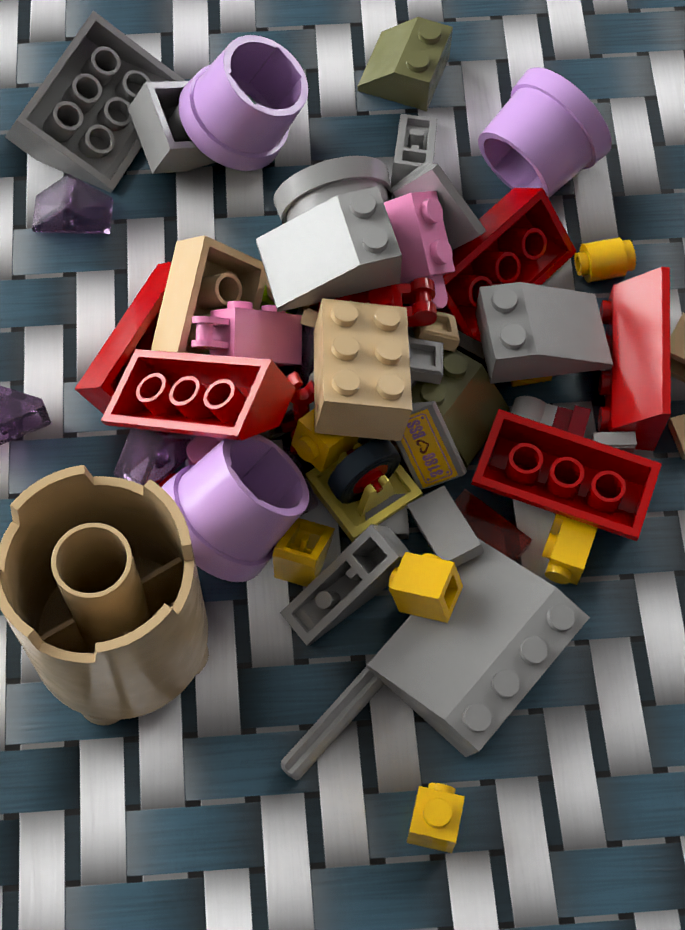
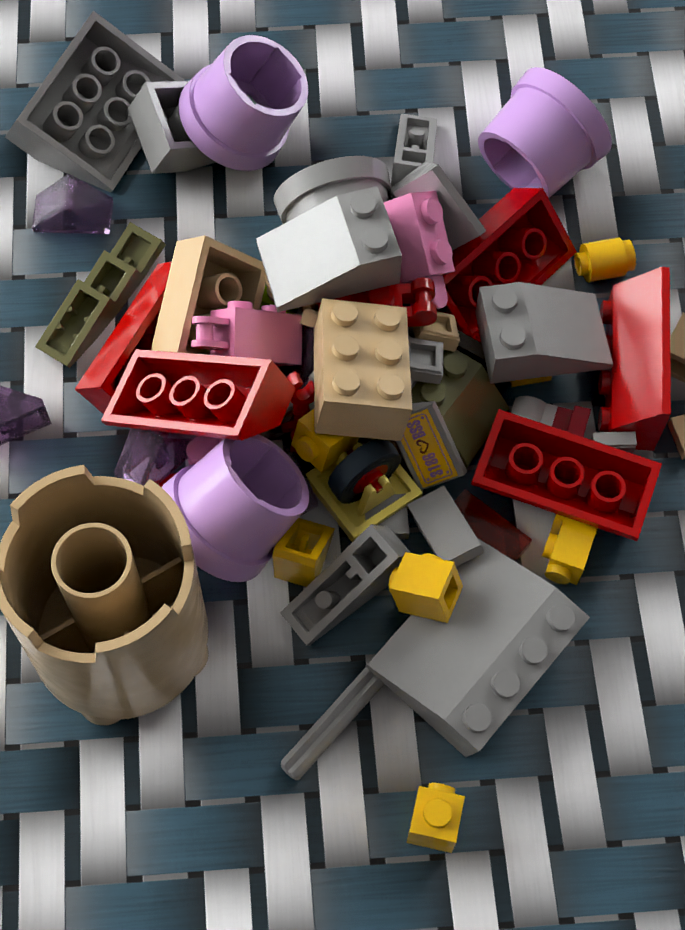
(101, 296): none -> olive slope
(408, 62): olive slope -> none

